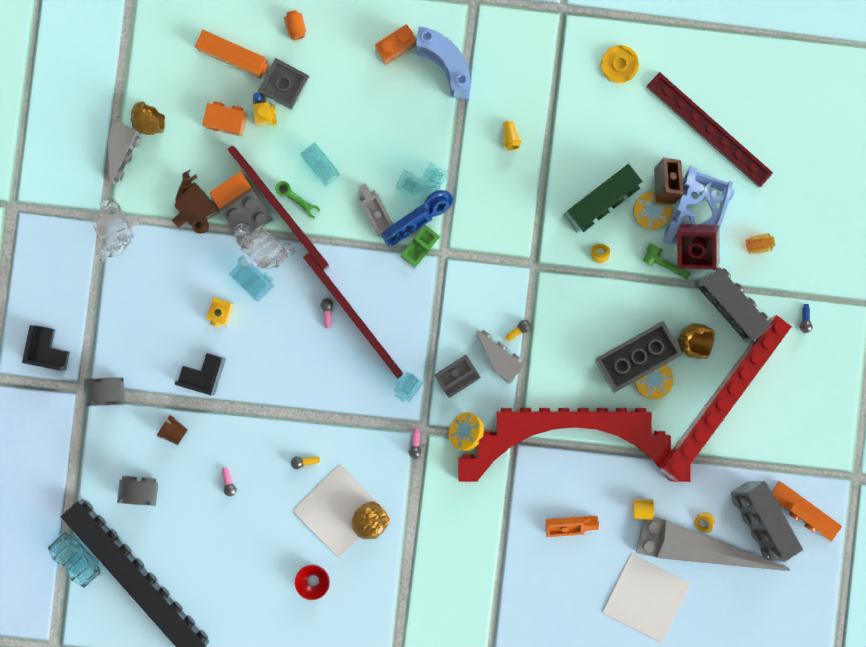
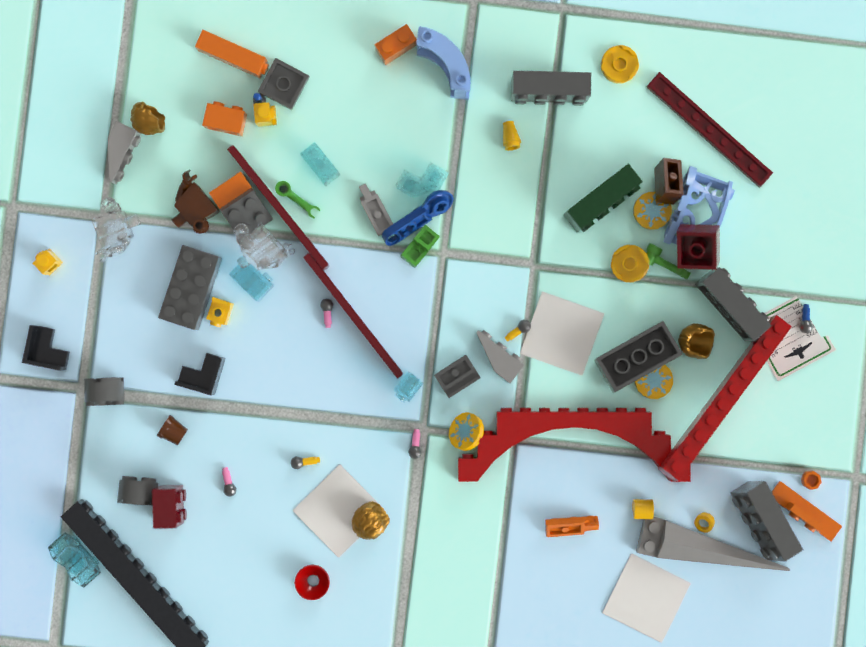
(47, 262): none -> yellow brick
(168, 506): none -> dark red brick
(190, 288): none -> dark grey brick
(295, 25): orange brick -> none
(550, 87): none -> dark grey brick
(562, 333): none -> white sticker
(600, 258): yellow piece -> none
(630, 263): none -> yellow tile
(760, 243): clear orange brick -> none
(796, 348): none -> white sticker
(811, 480): none -> orange tile

